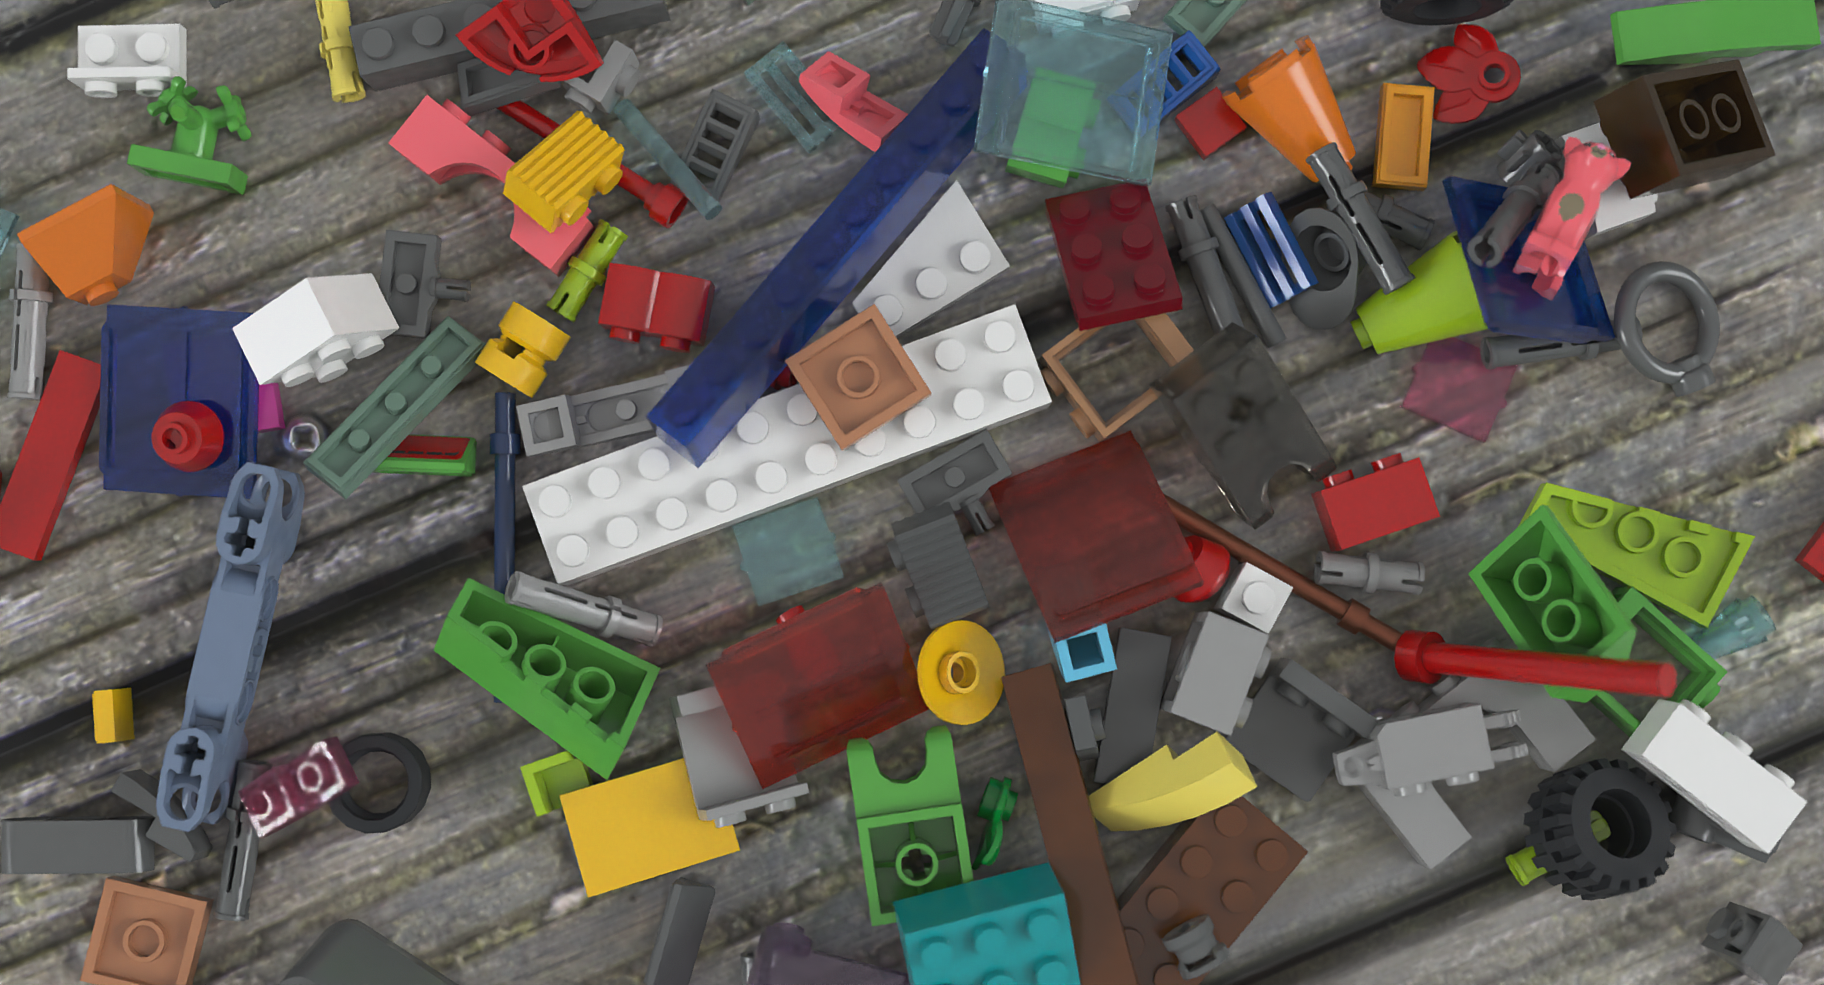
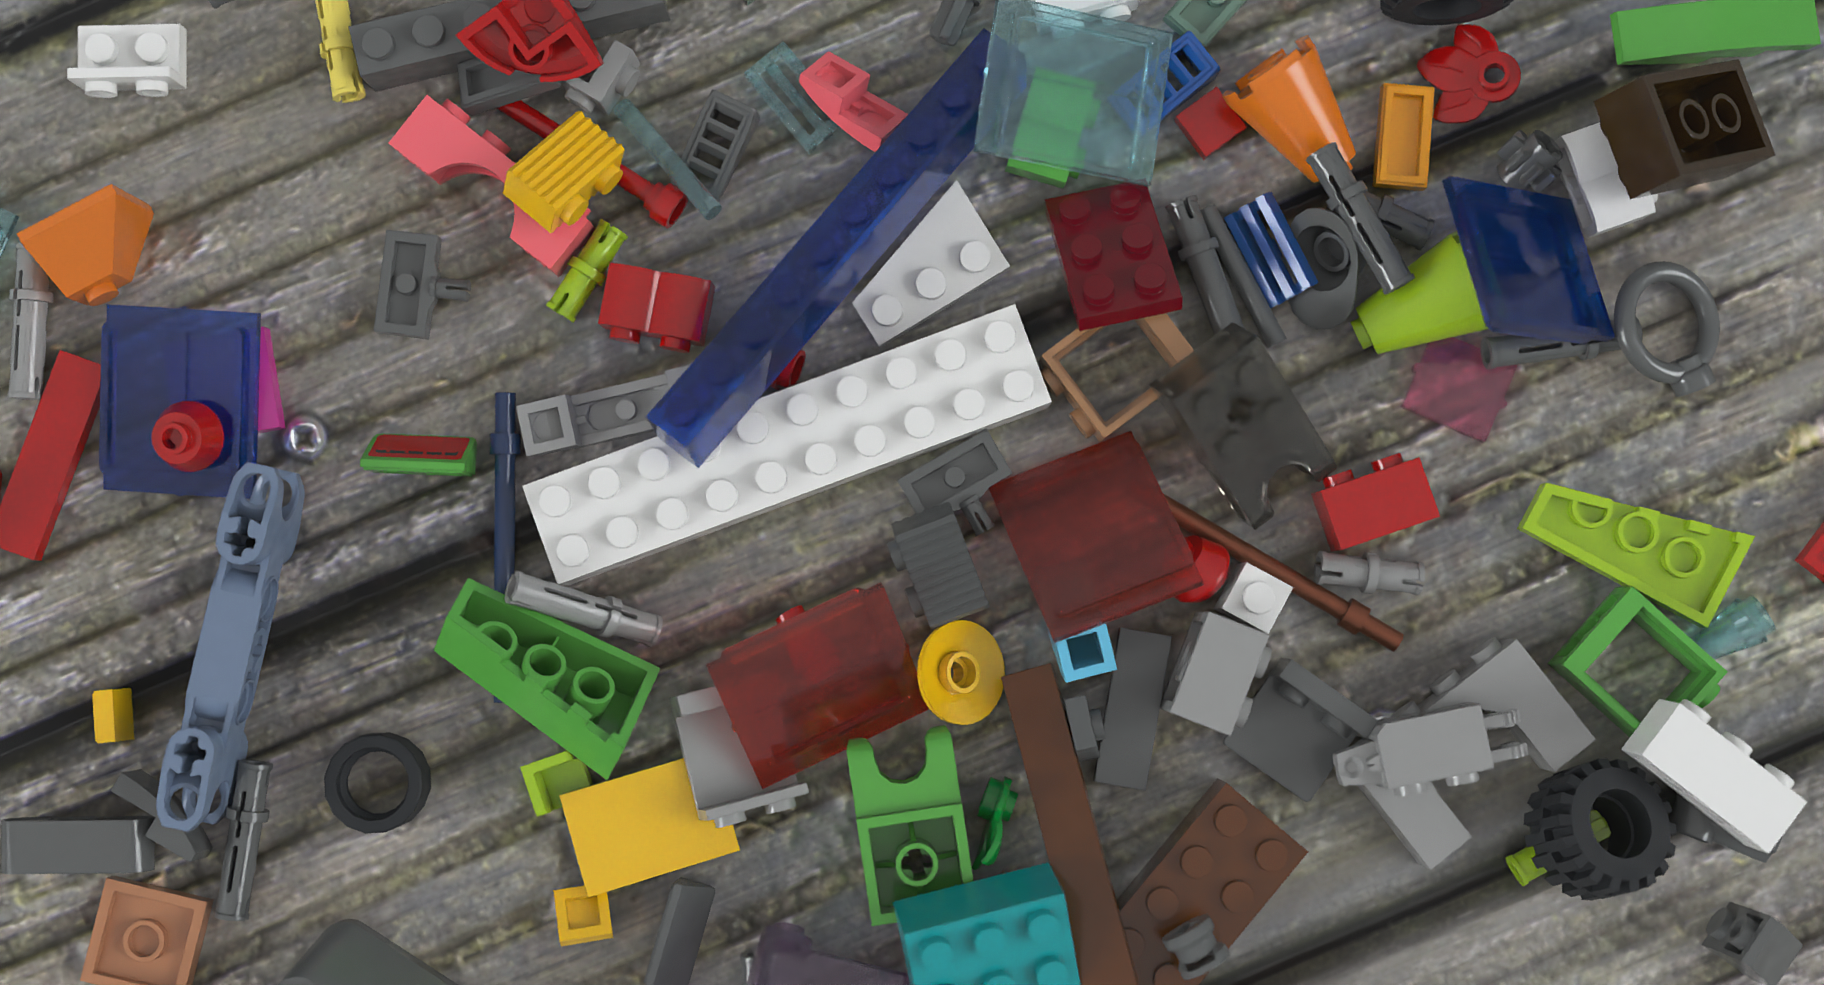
(194, 140): bright green piece -> none
(298, 787): clear pink slope -> none
(316, 329): white brick -> none
(395, 408): sand green tile -> none
(522, 330): yellow wheel -> none
(581, 917): none -> yellow plate
(788, 551): clear light blue piece -> none
(858, 377): nougat tile -> none
(1173, 786): light yellow slope -> none
(1426, 657): red piece -> none
(1521, 206): dark grey pin -> none
(1552, 597): bright green slope -> none
(1568, 213): coral animal -> none

